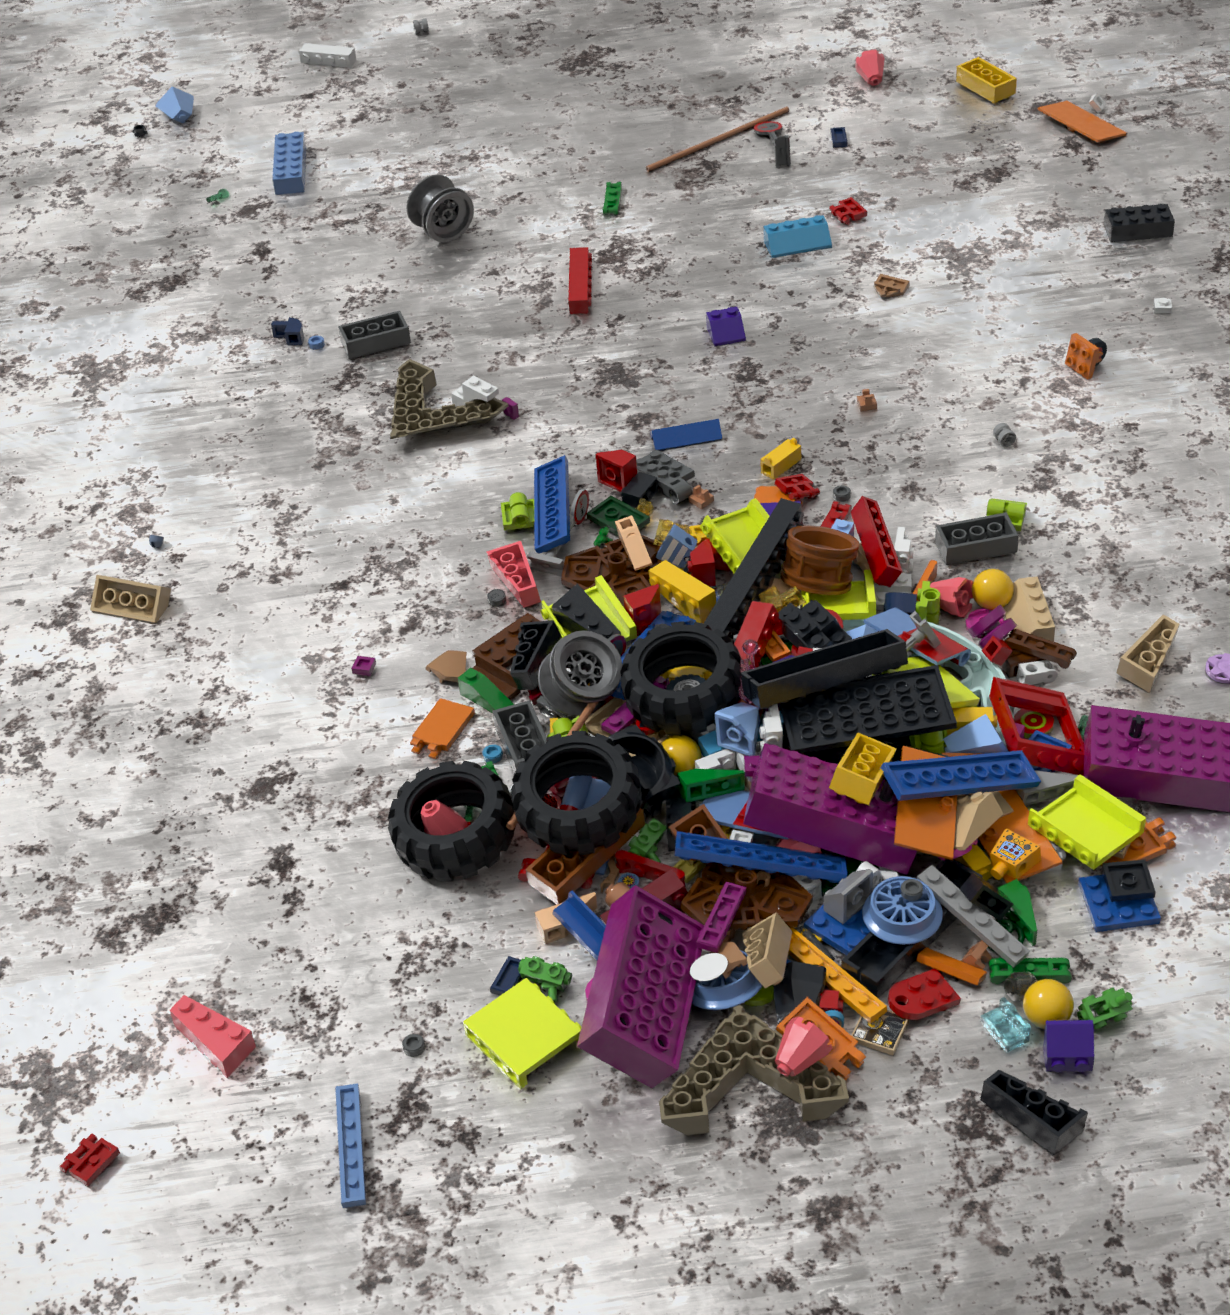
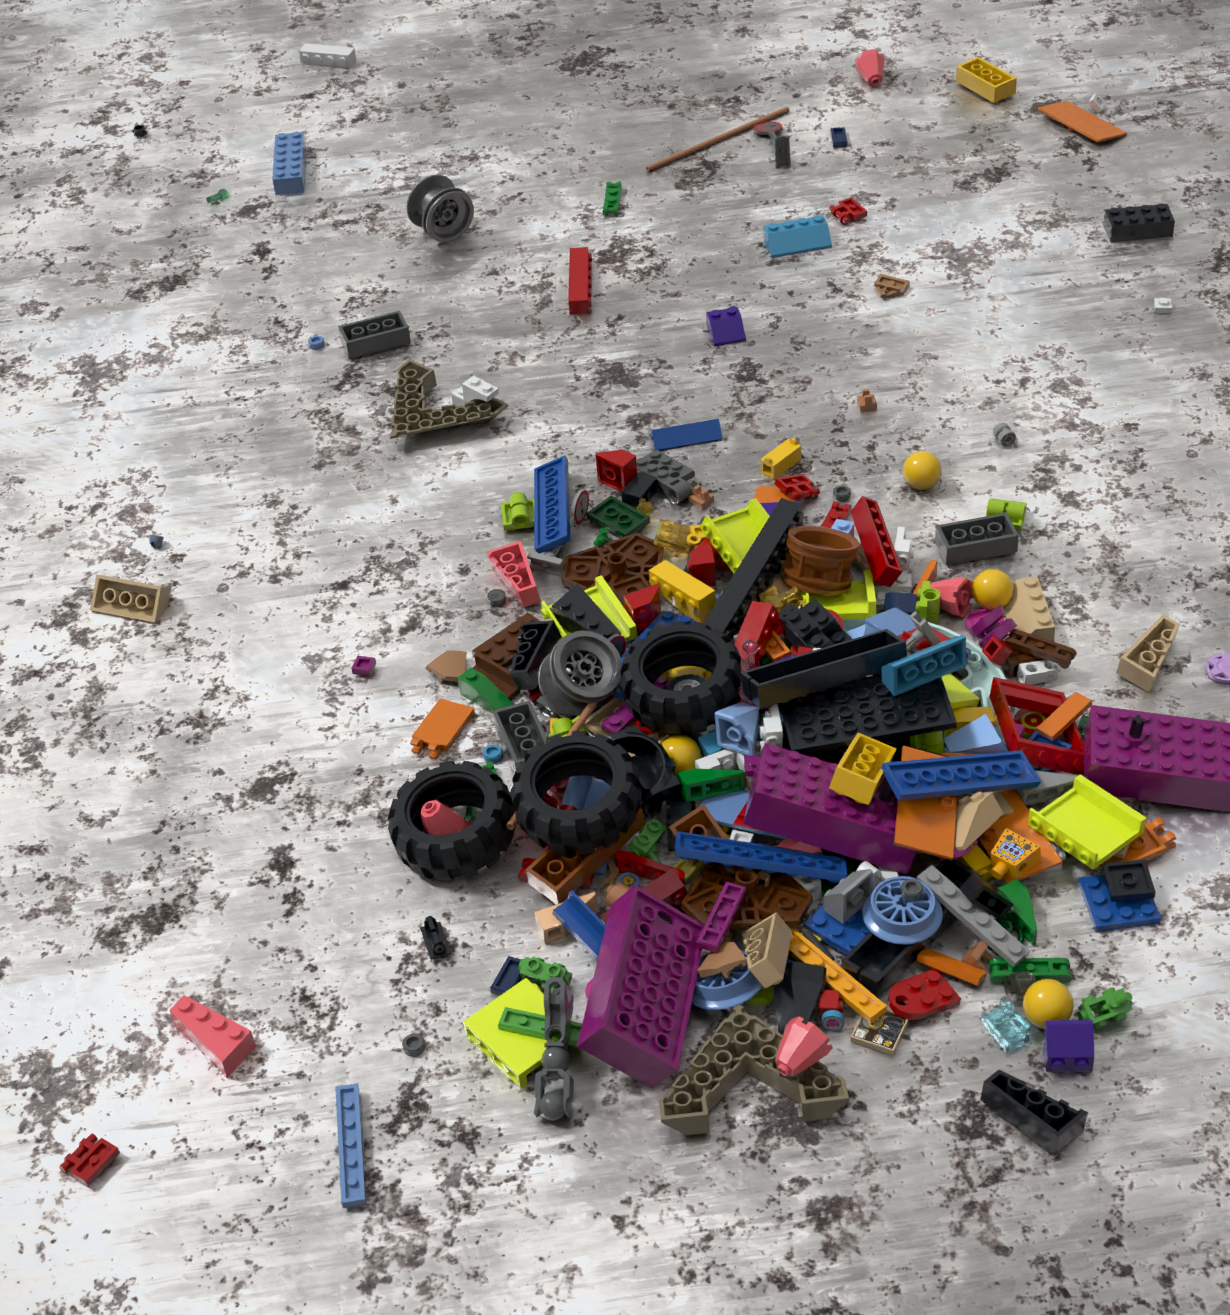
(176, 104): light blue slope -> none
(290, 330): dark blue brick -> none
(420, 26): light grey wheel -> none
(435, 938): none -> black hinge
(512, 409): magenta plate -> none
(533, 1025): none -> bright green tile
(555, 1058): none -> dark grey piece
(633, 543): light nougat slope -> none
(677, 547): medium blue torso -> none
(708, 967): white sticker -> none
(842, 1042): orange tile -> none
(922, 470): none -> yellow piece
(925, 665): none -> dark azure slope
(1064, 716): none -> orange tile
(1085, 354): orange plate -> none

